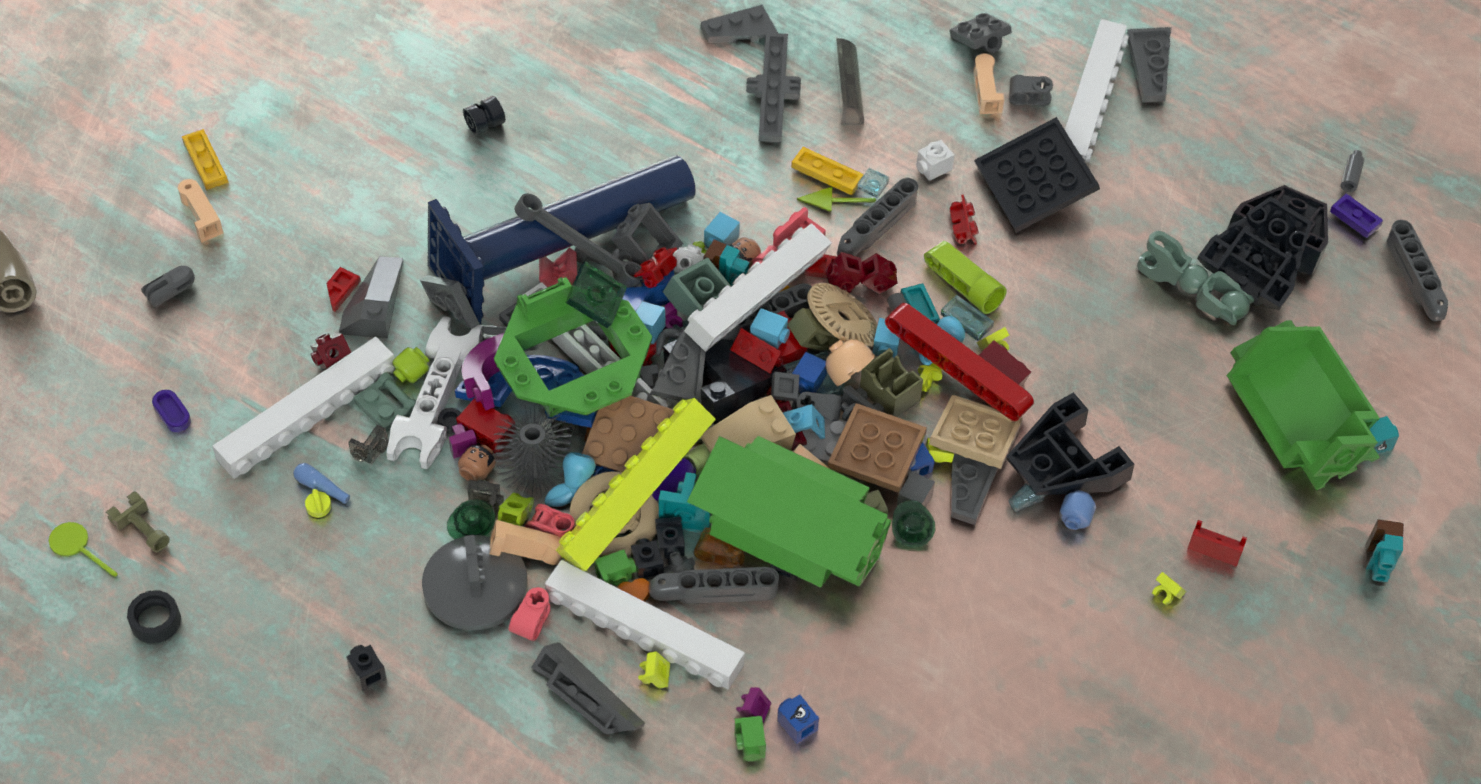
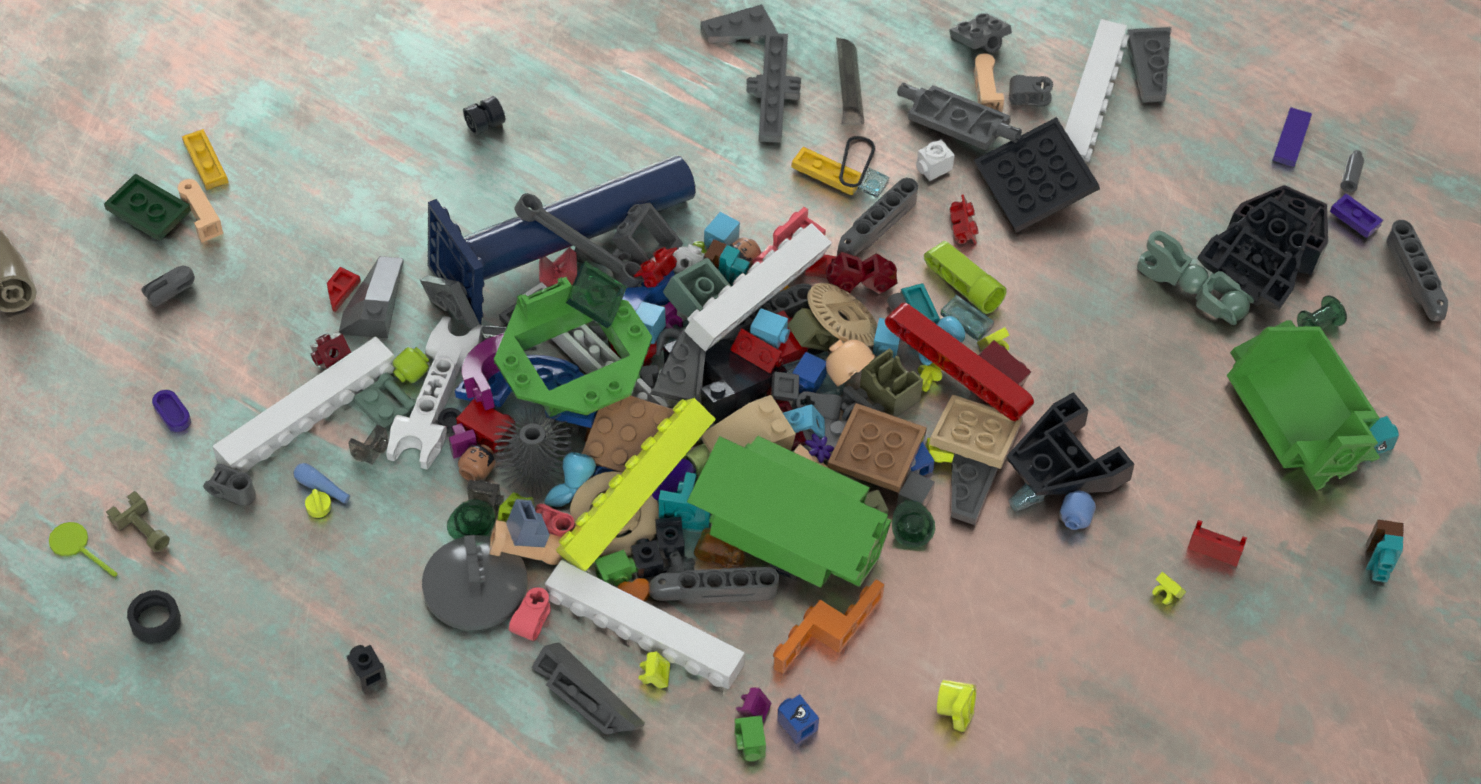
(147, 207): none -> dark green plate
(227, 484): none -> dark grey piece
(526, 525): none -> sand blue piece
(819, 447): none -> dark purple plant
(823, 199): lime piece -> none
(828, 626): none -> orange bracket
(845, 157): none -> black piece
(958, 116): none -> dark grey plate
(958, 701): none -> neon yellow piece
(1292, 137): none -> dark purple tile
(1330, 312): none -> clear green hose

